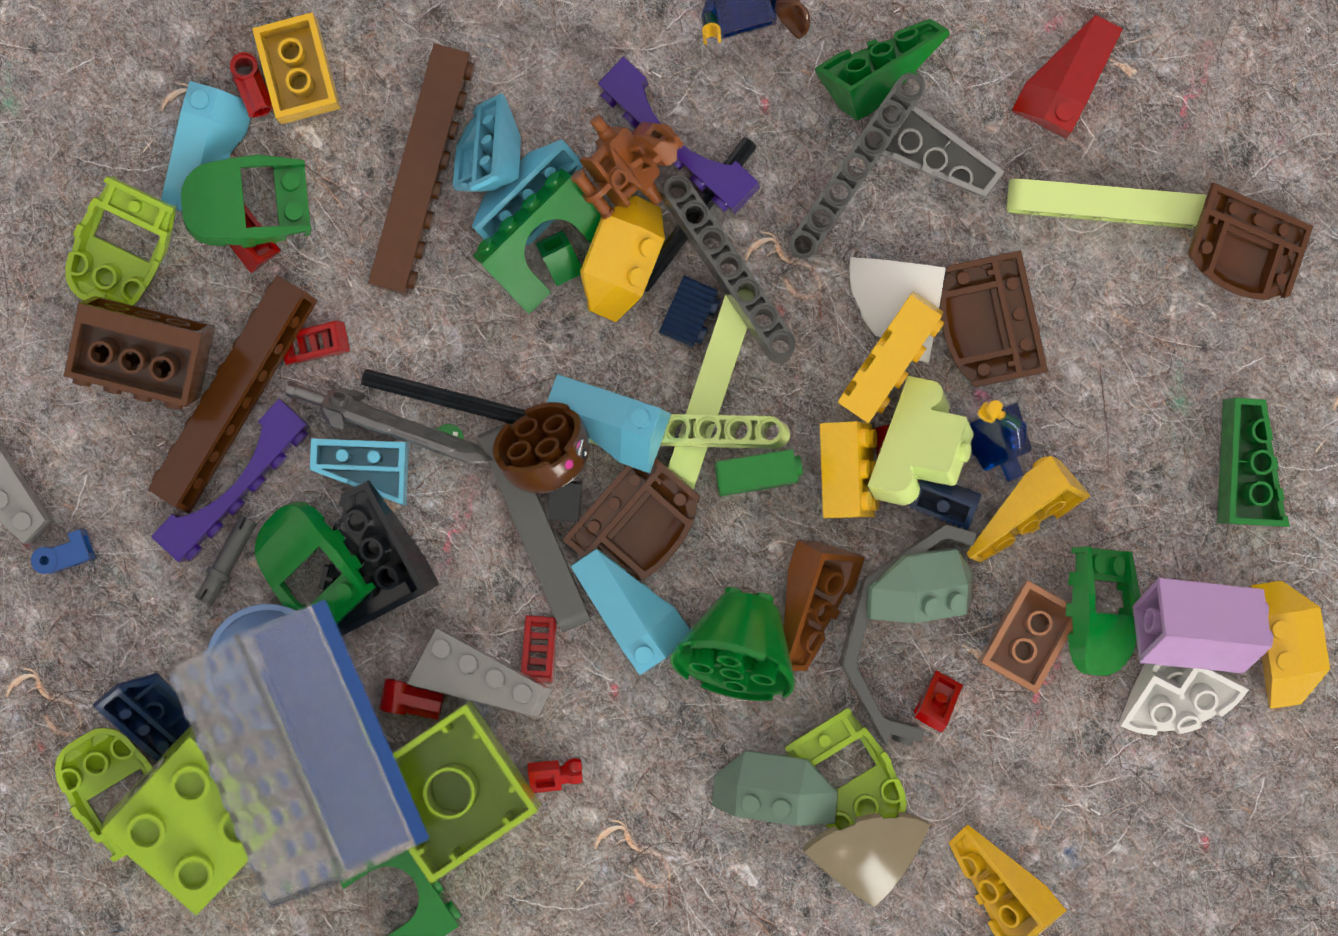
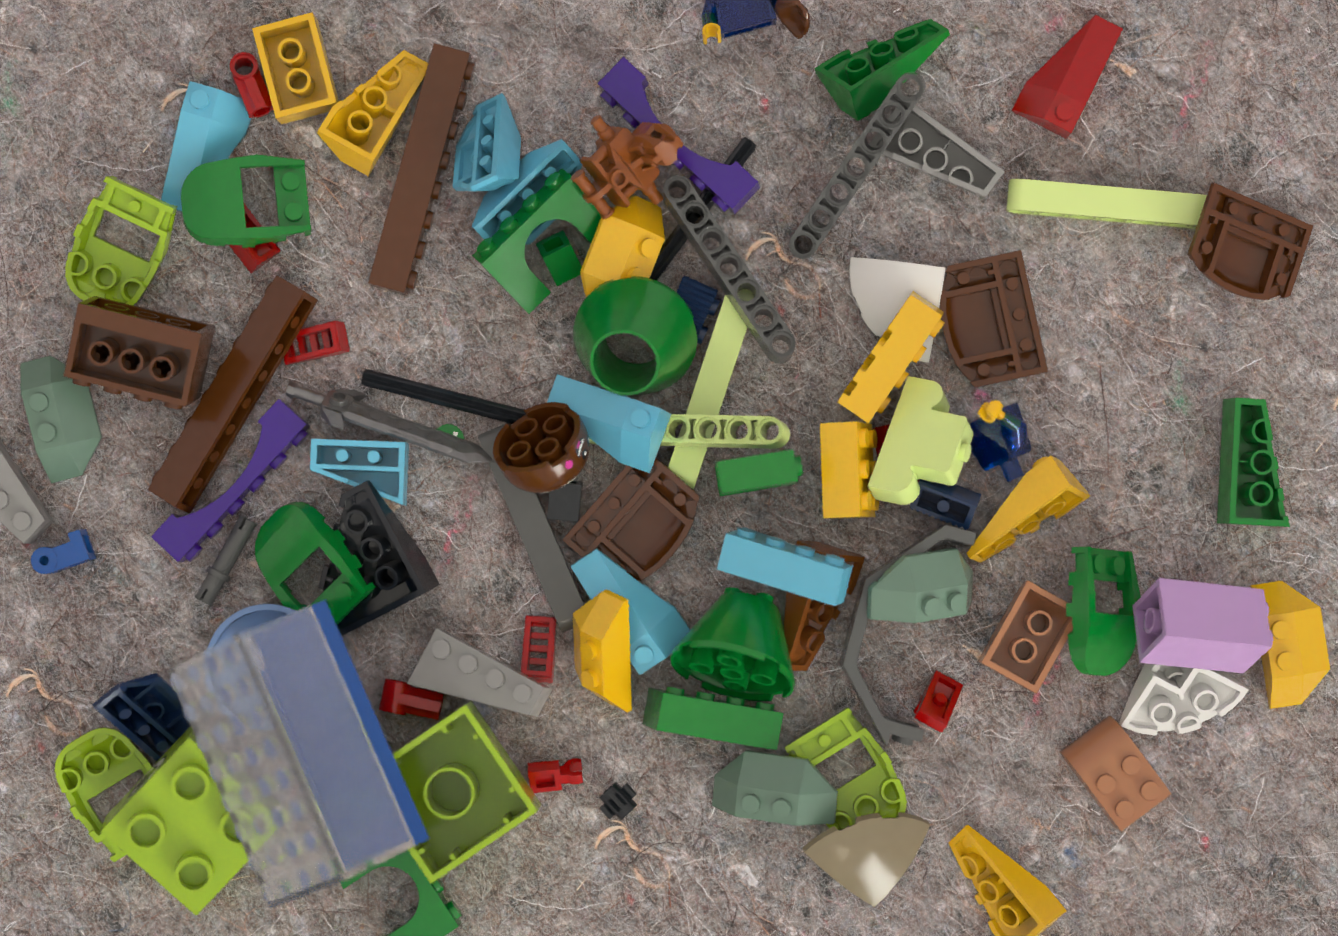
(59, 418): none -> sand green wedge
(368, 117): none -> yellow wedge
(604, 648): none -> yellow wedge
(618, 801): none -> black gear
(641, 309): none -> green cone
(712, 718): none -> green wedge
(785, 566): none -> medium azure wedge
(1115, 773): none -> nougat brick

